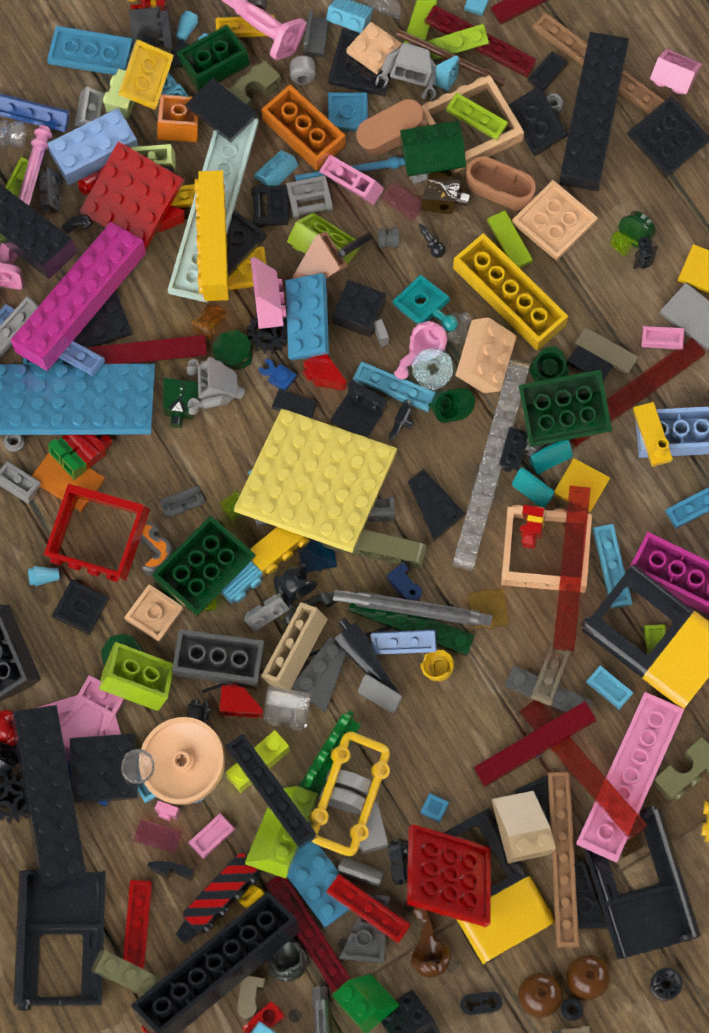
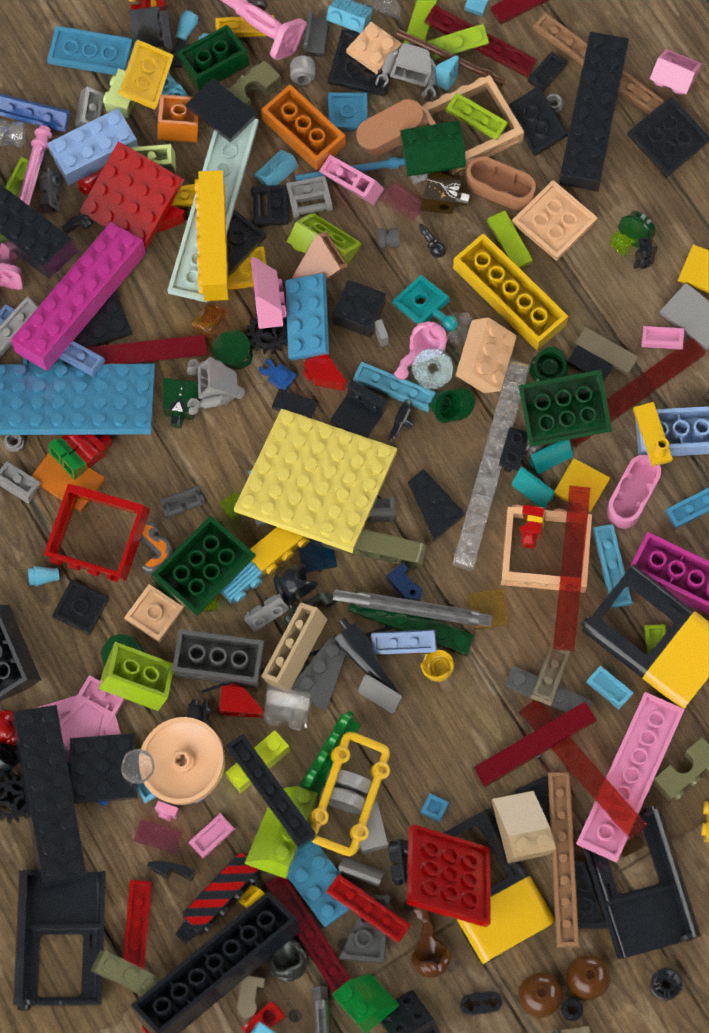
(354, 245): black bar -> none
(633, 492): none -> bright pink plant

